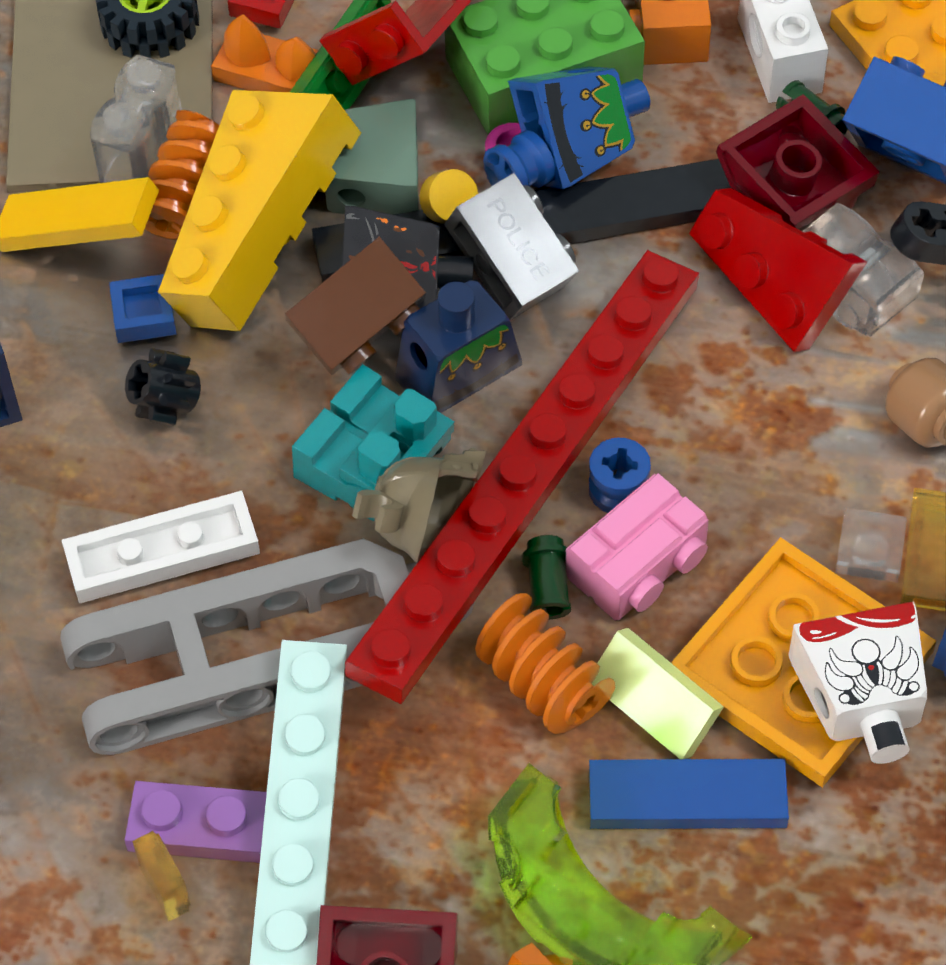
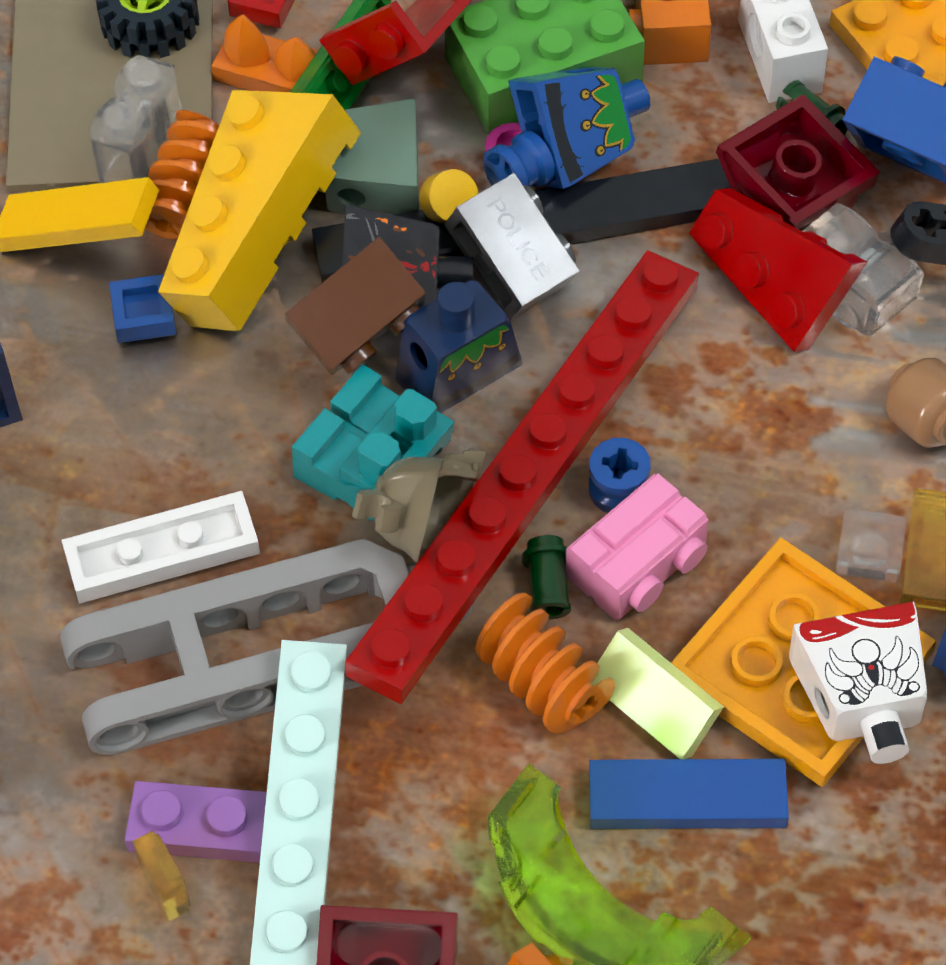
(162, 386): black gear -> none

